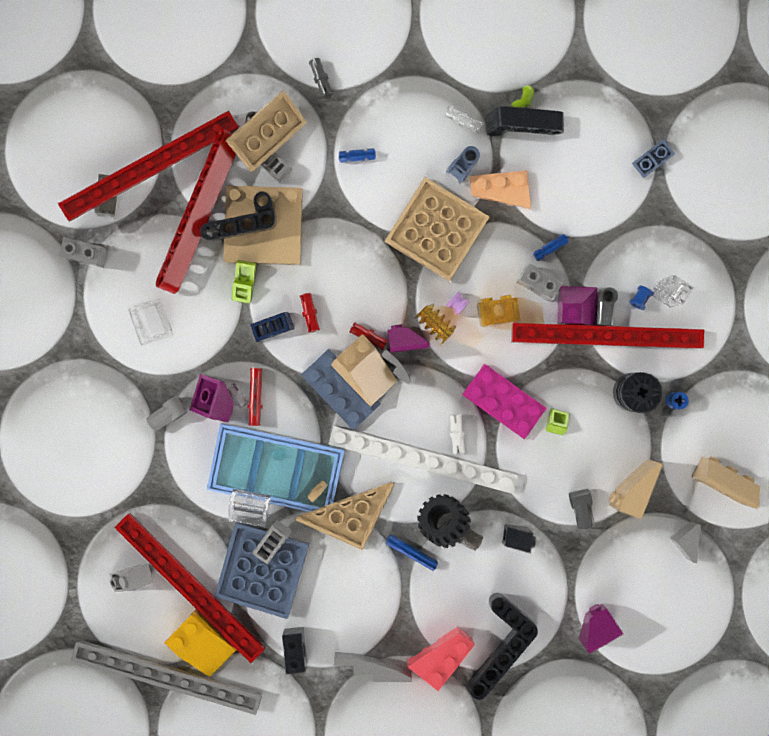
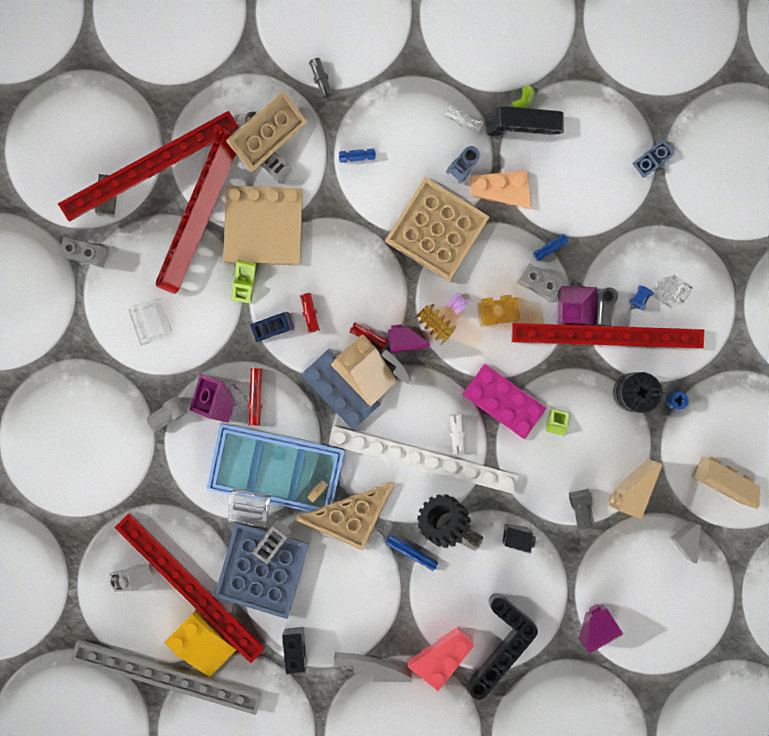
(238, 222): black beam -> none

